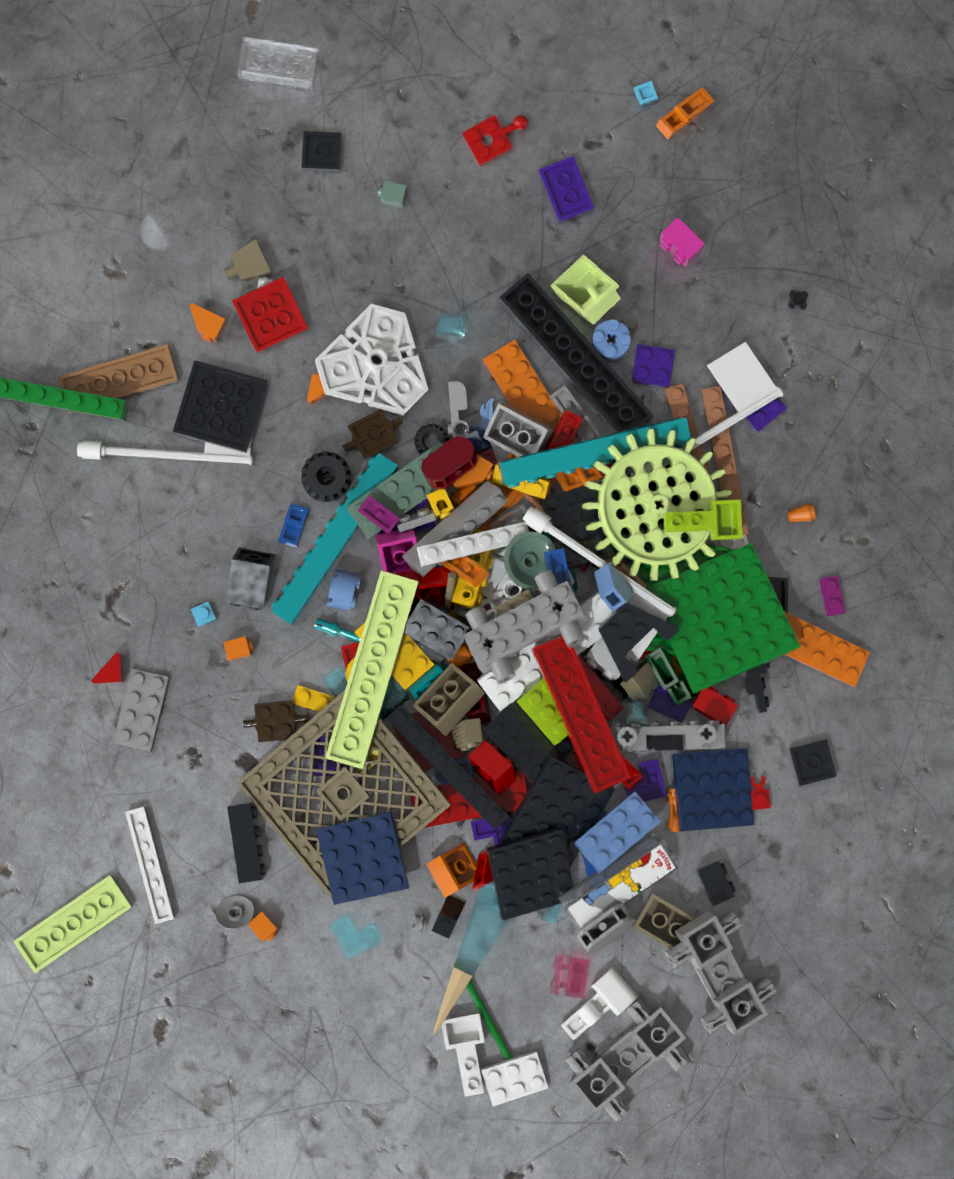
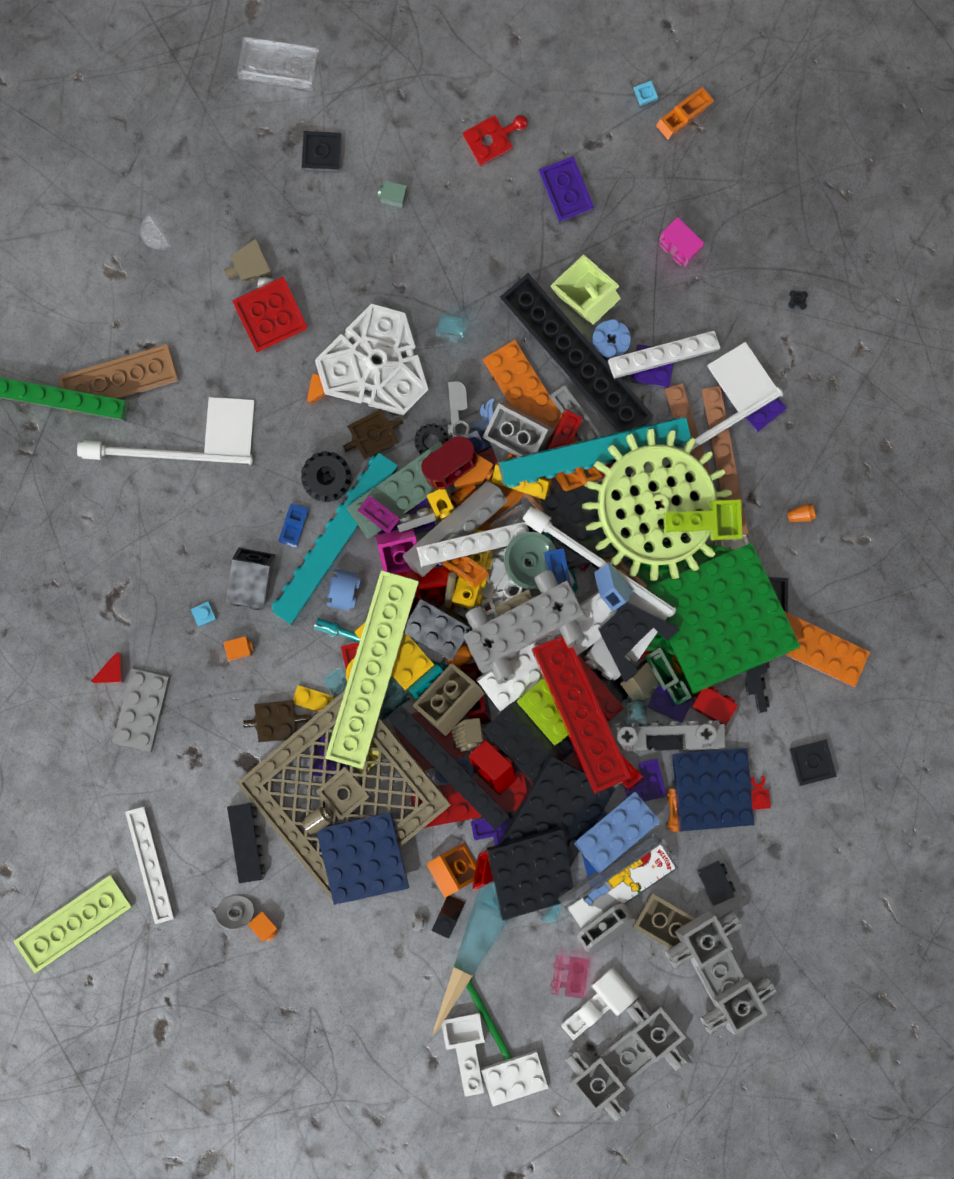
(208, 323): orange slope -> none
(220, 406): black plate -> none
(317, 820): none -> dark tan brick
(352, 942): clear light blue plate -> none
(664, 354): none -> white plate
(831, 596): magenta plate -> none

